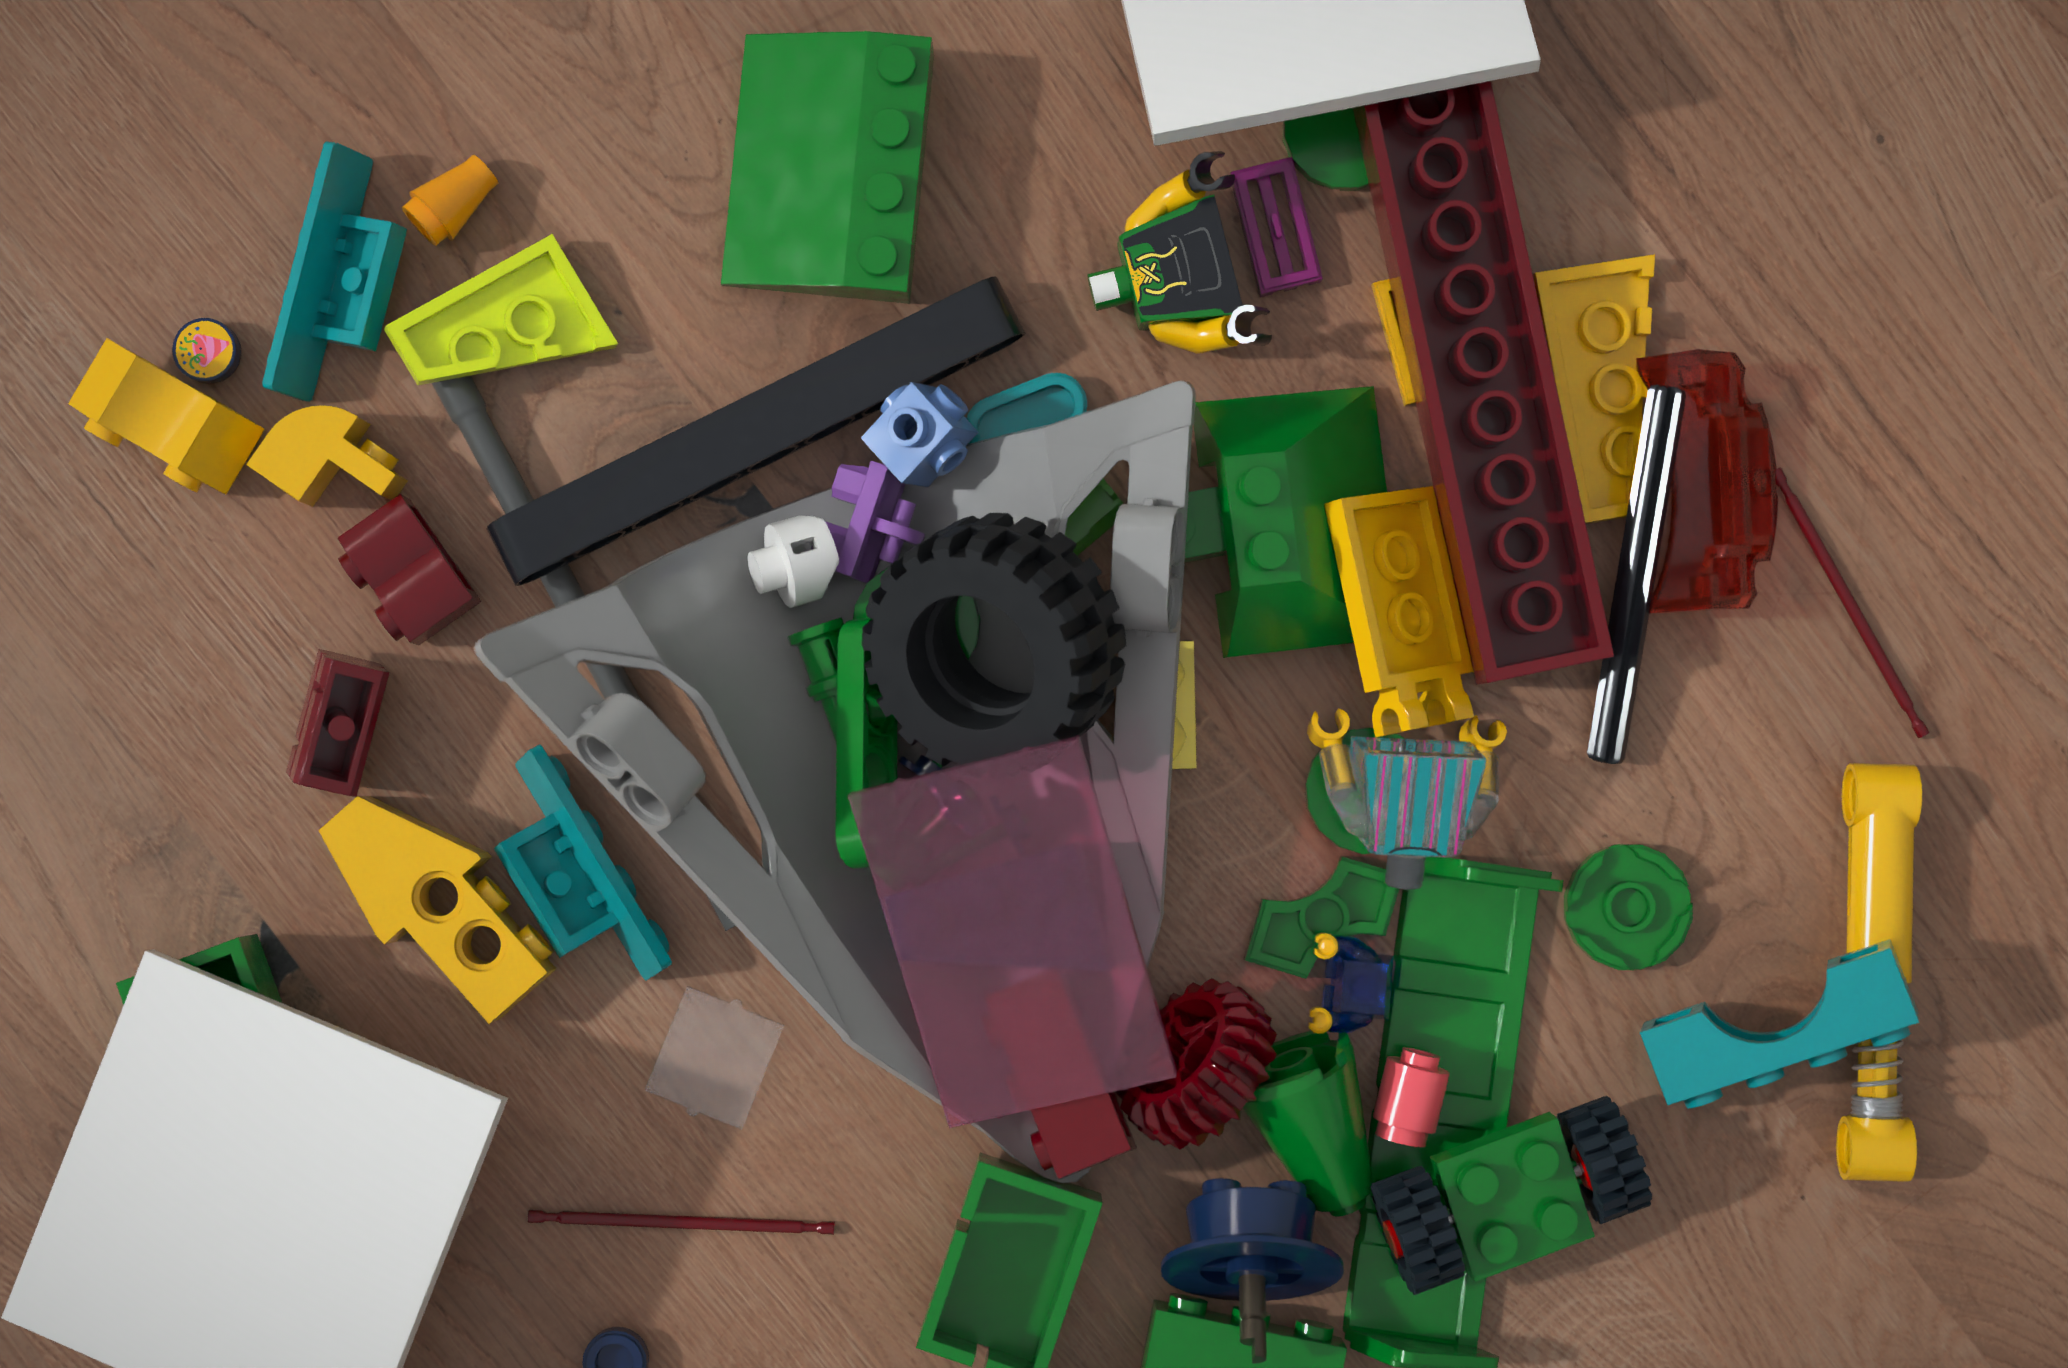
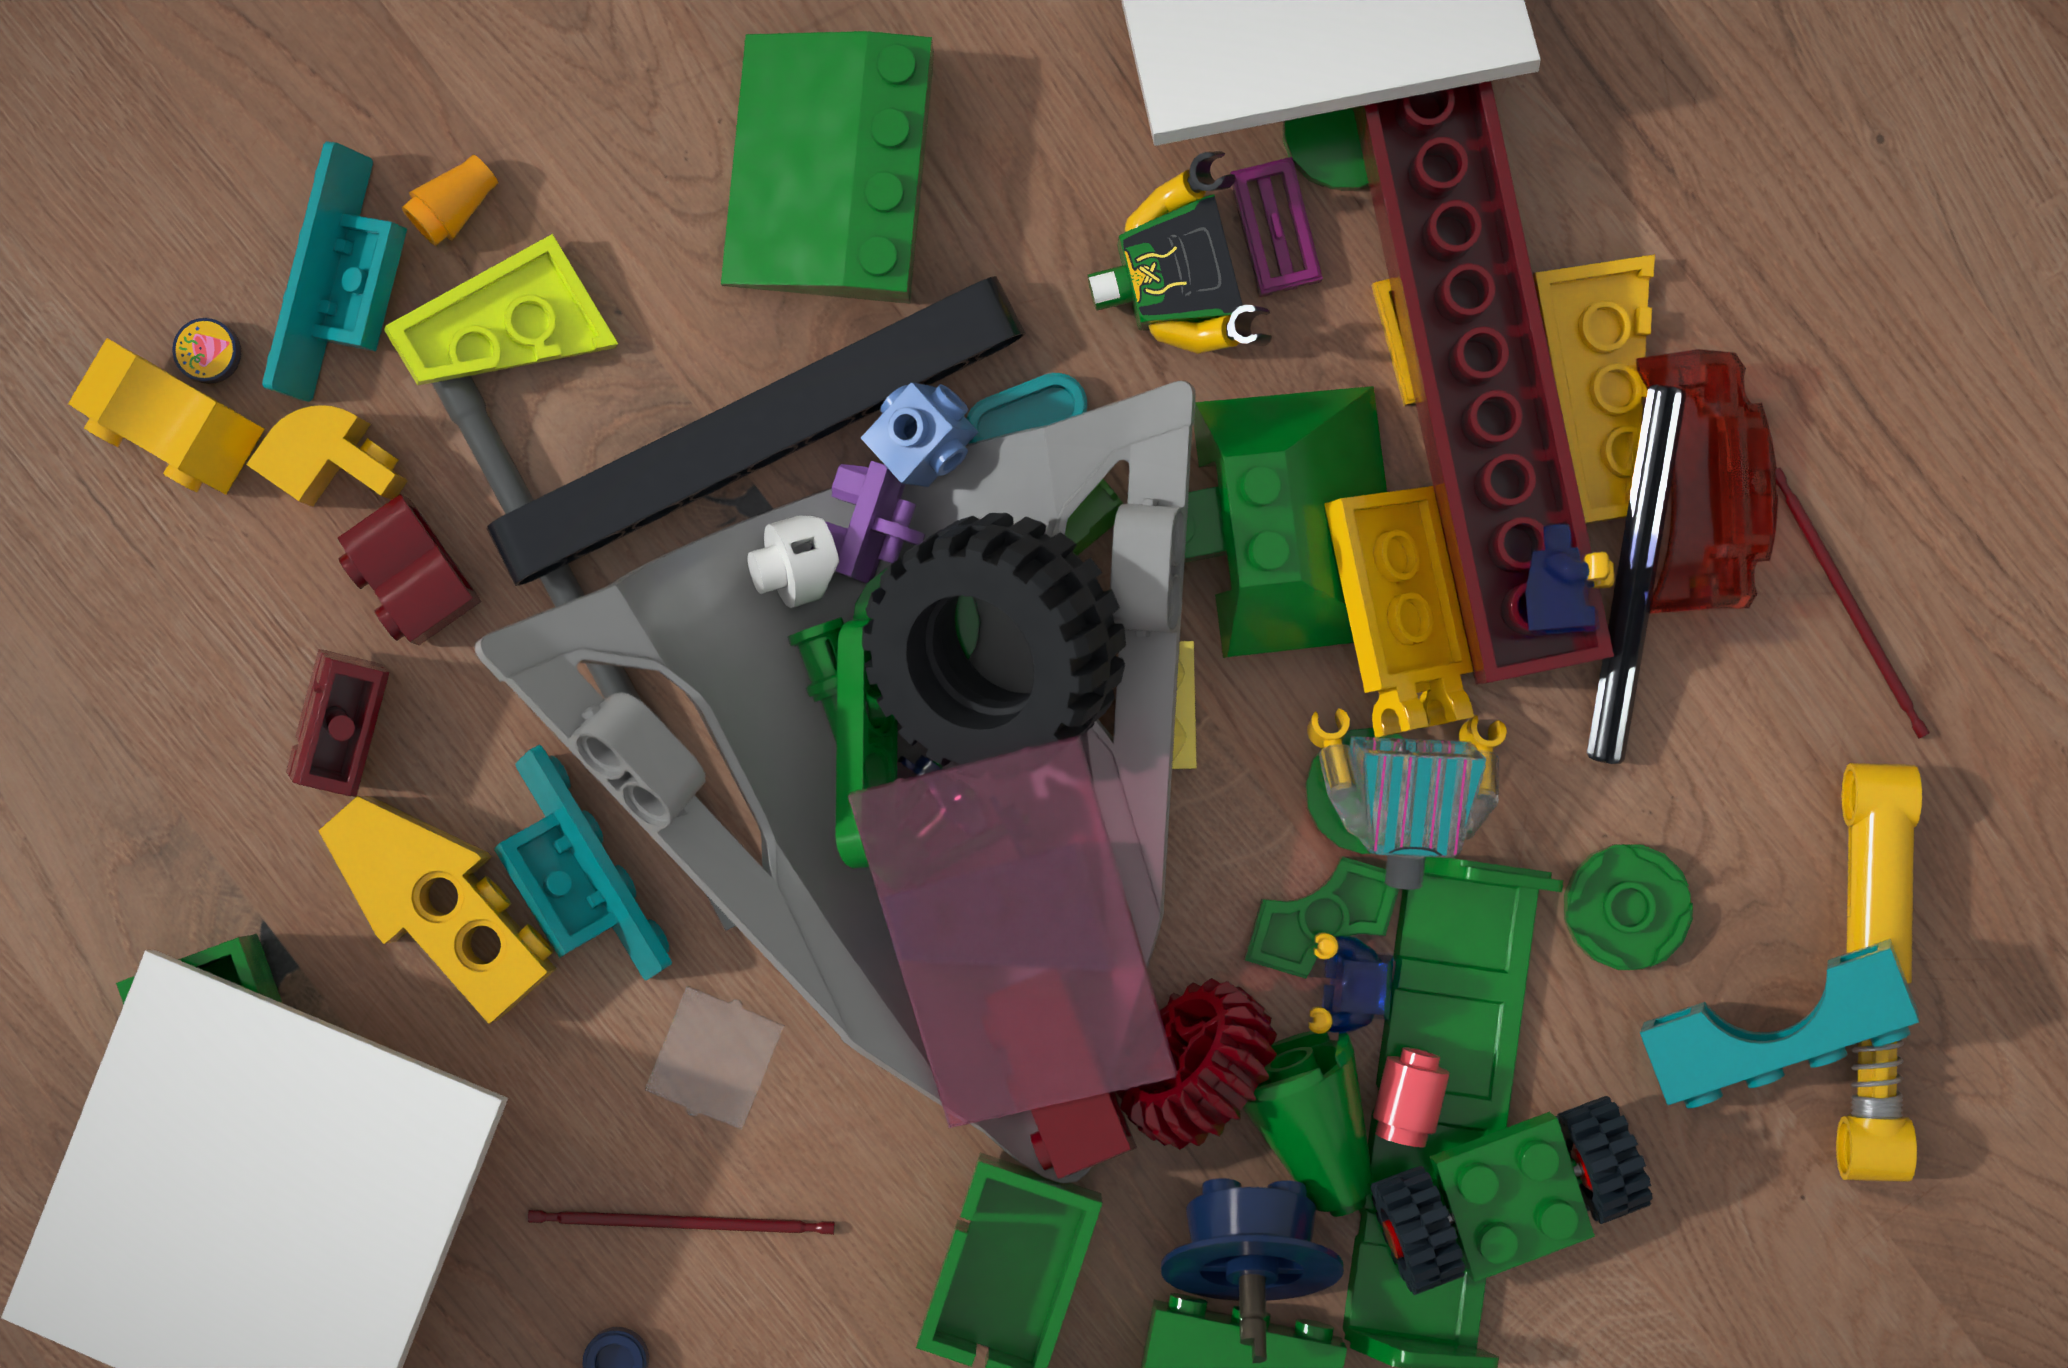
(1561, 583): none -> clear blue piece

